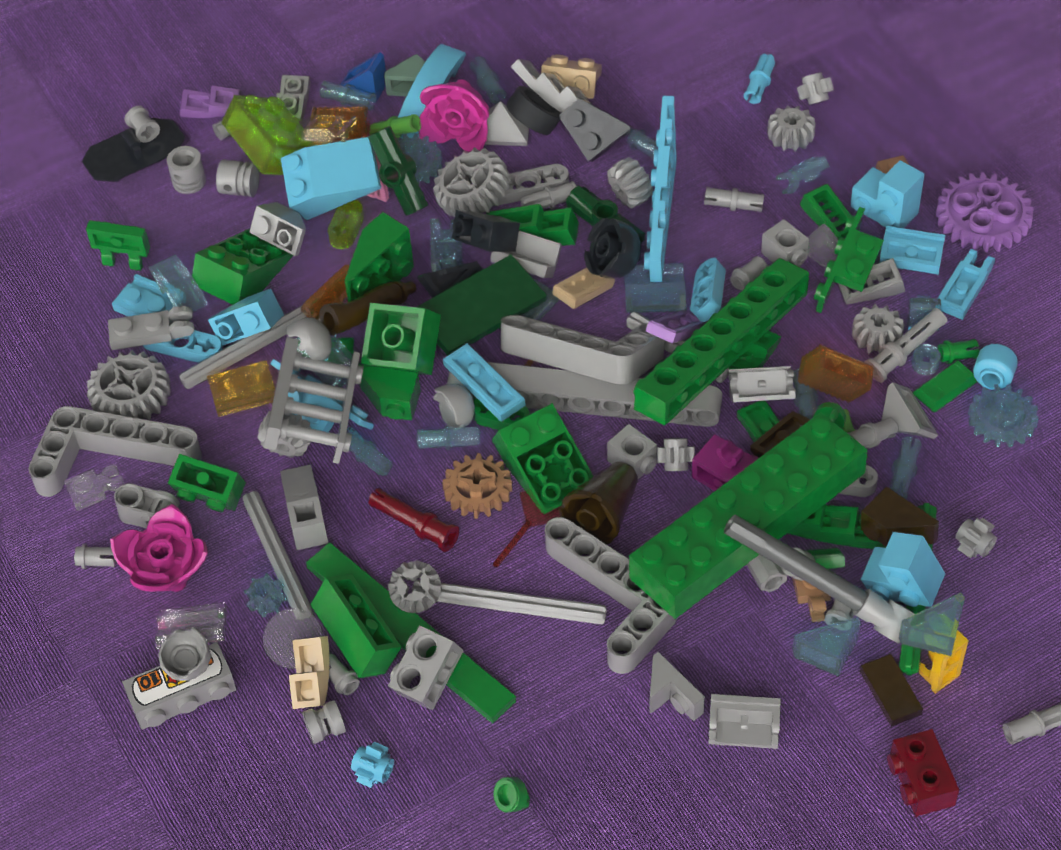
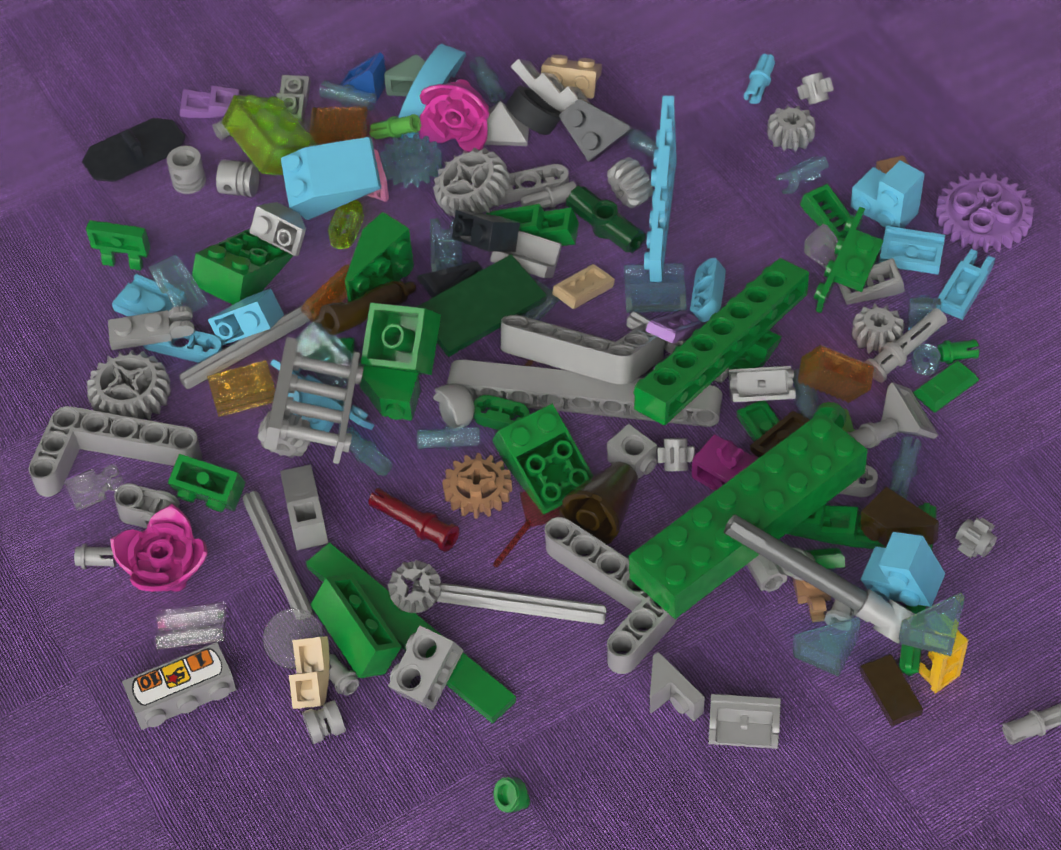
(139, 120): light grey bush -> none
(184, 655): light grey hair -> none
(258, 589): clear light blue gear -> none
(313, 336): light grey hair -> none
(326, 128): clear yellow plate -> none
(372, 764): medium azure gear -> none
(397, 170): dark green piece -> none
(484, 382): medium azure tile -> none
(613, 249): black cylinder -> none
(734, 199): light grey pin -> none
(749, 272): light grey pin -> none
(785, 243): light grey brick -> none
(923, 773): dark red brick -> none
(995, 366): medium azure head -> none
(1000, 415): clear light blue gear -> none

